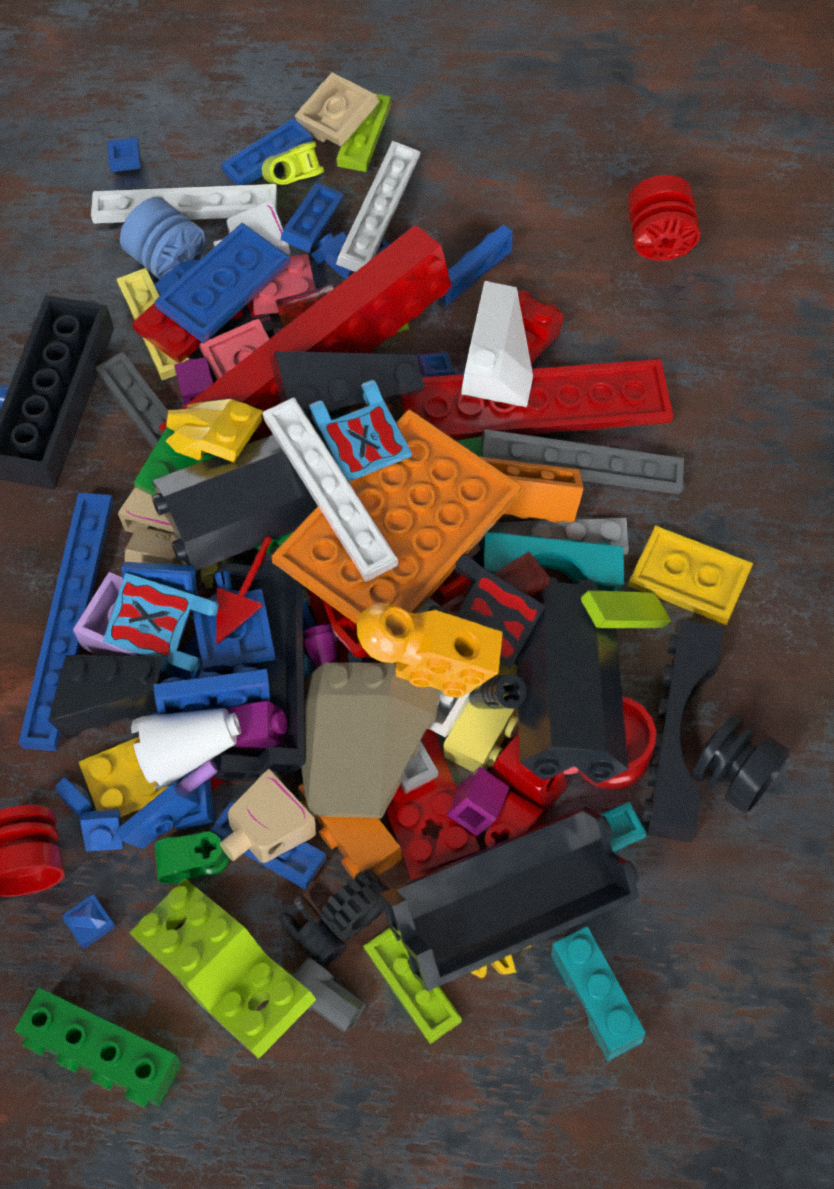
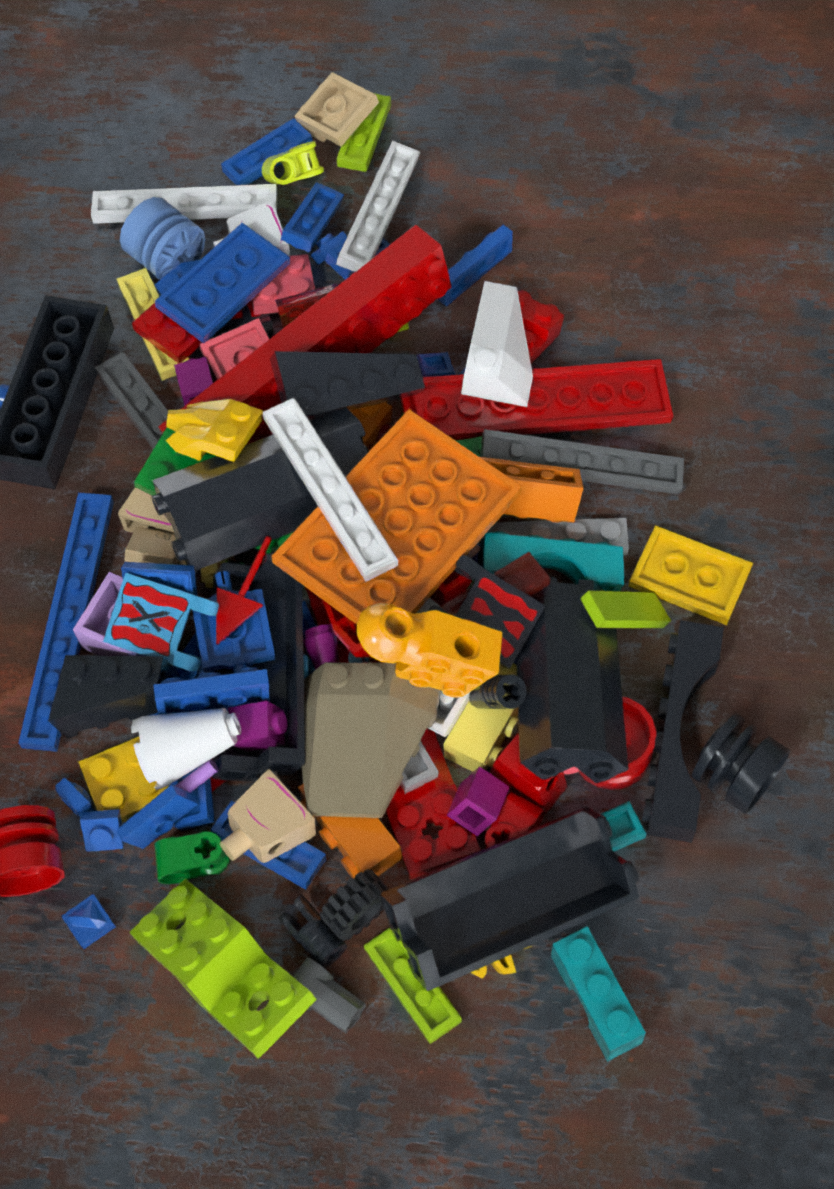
(98, 1047): green brick -> none
(124, 154): blue plate -> none
(363, 438): flag -> none
(663, 217): red wheel -> none

